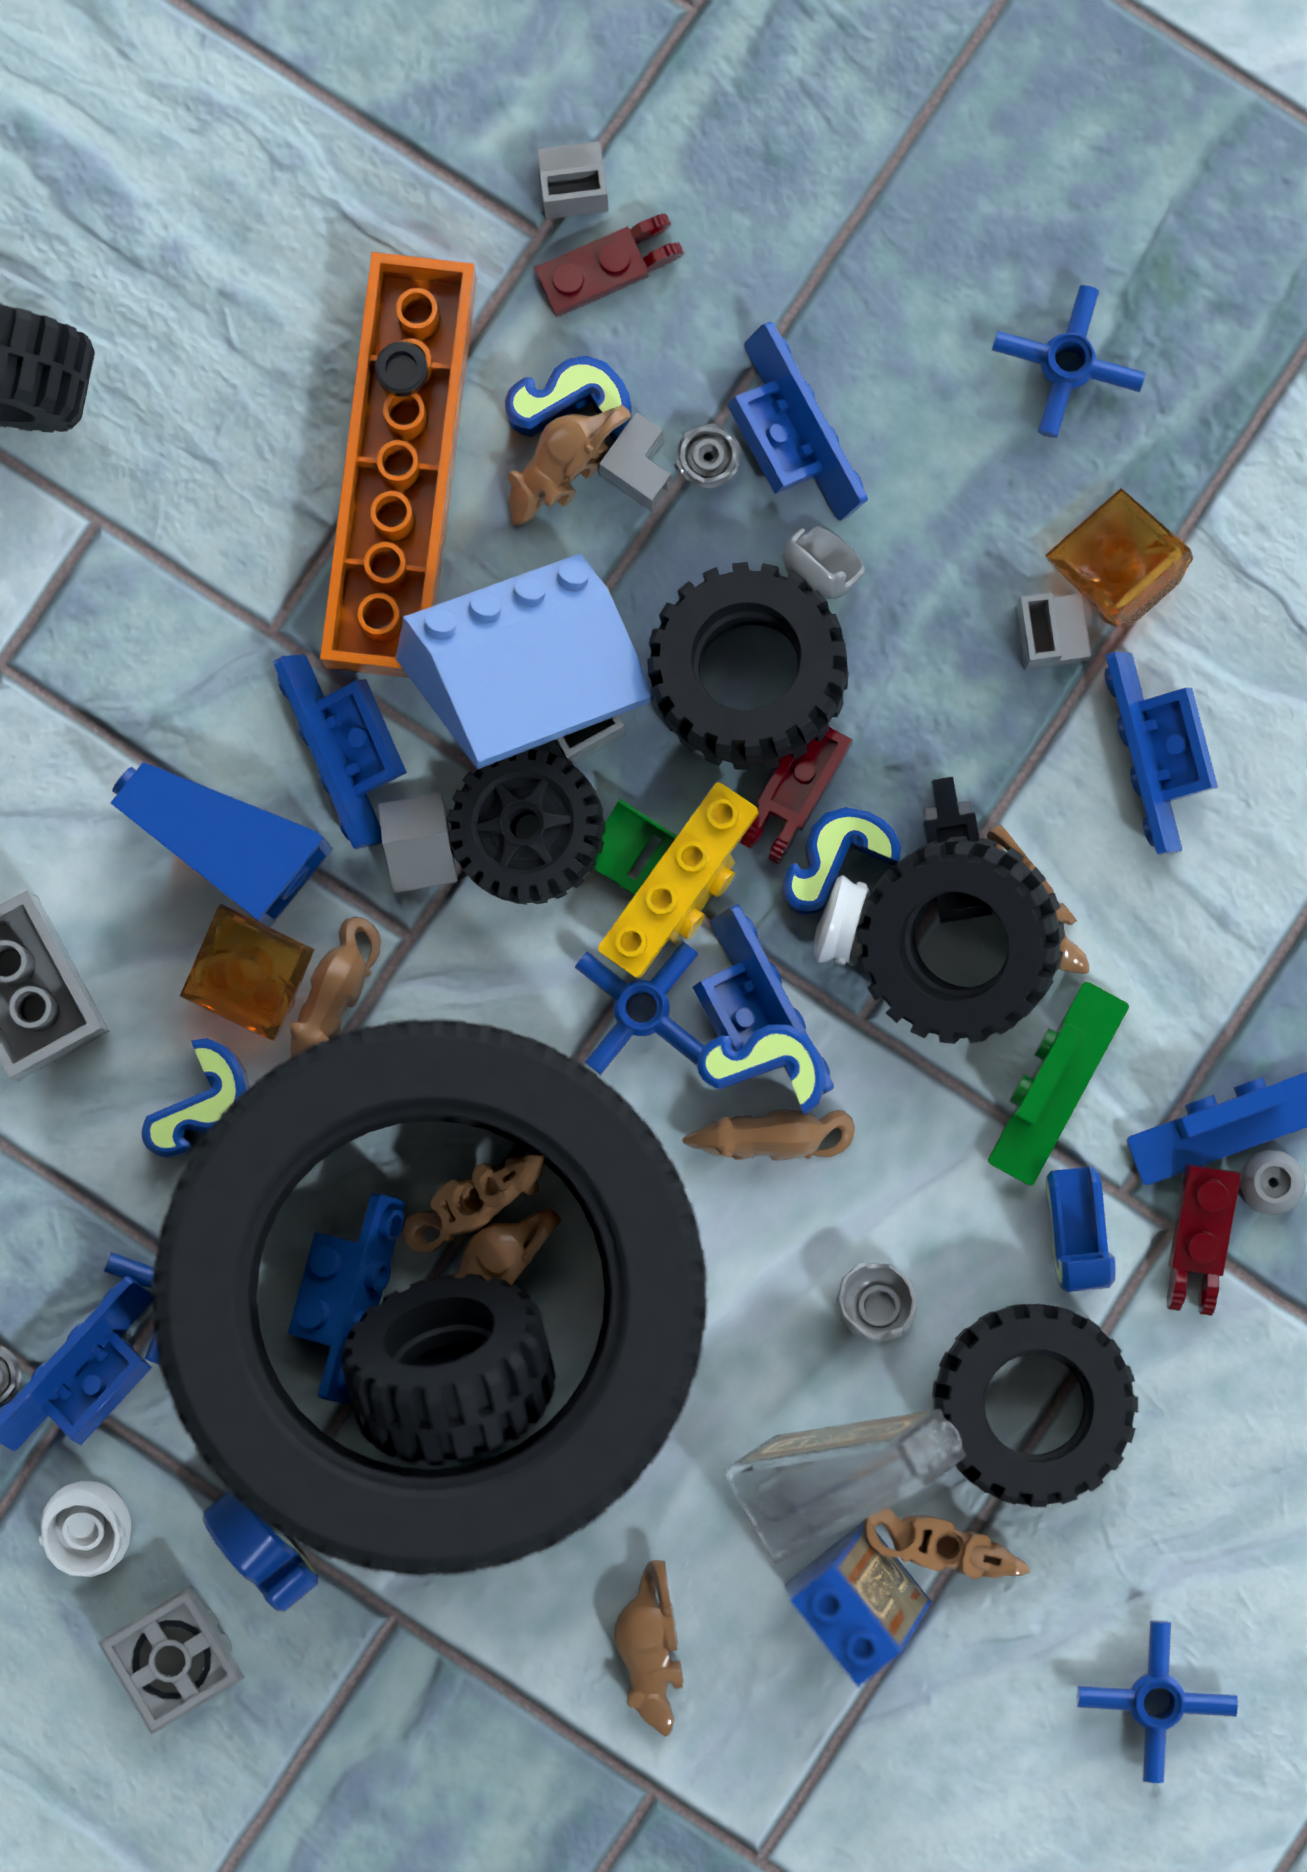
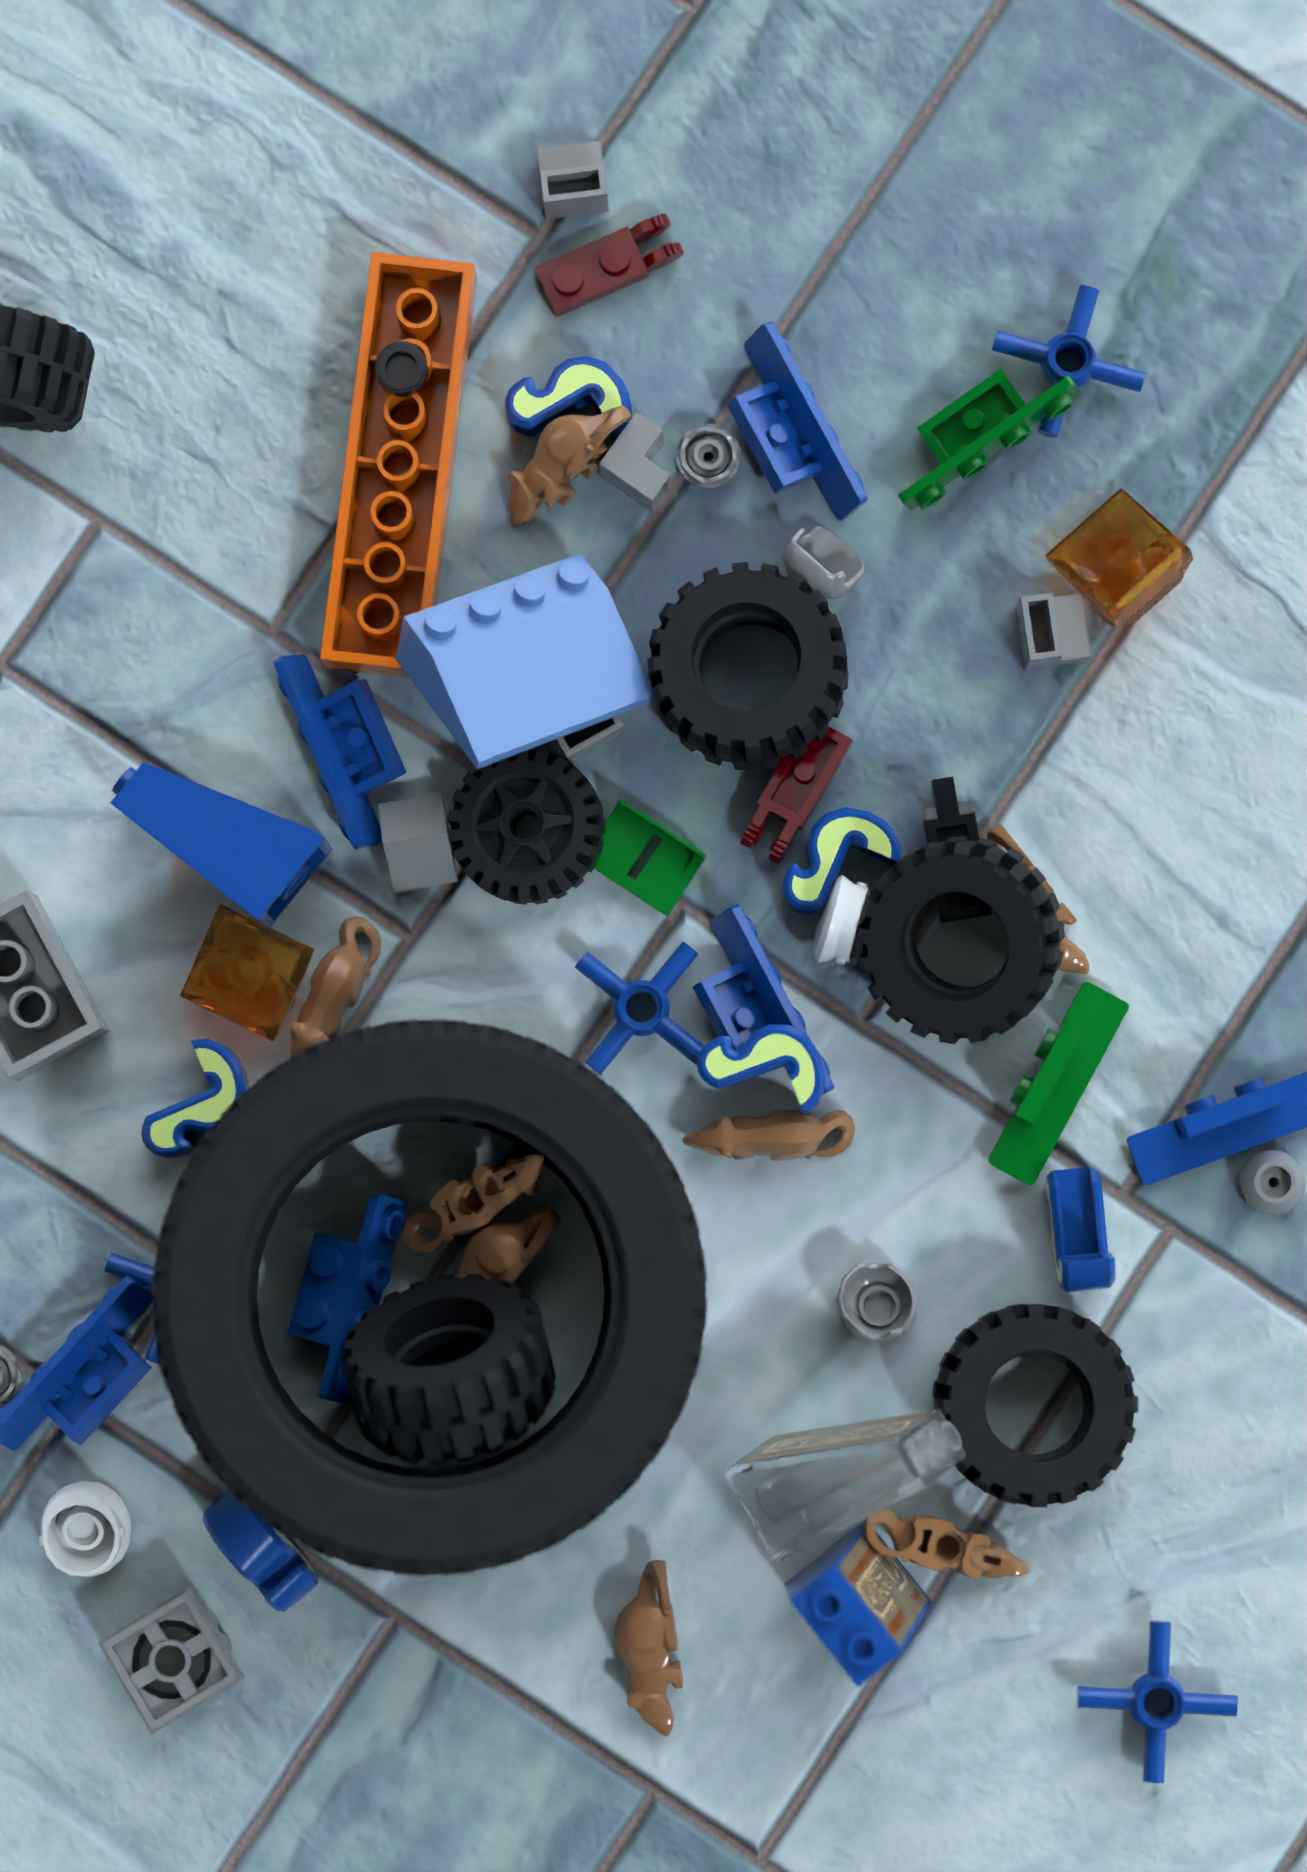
(681, 882): yellow bracket -> none
(978, 426): none -> green bracket
(1165, 749): blue bracket -> none
(1202, 1233): dark red hinge -> none

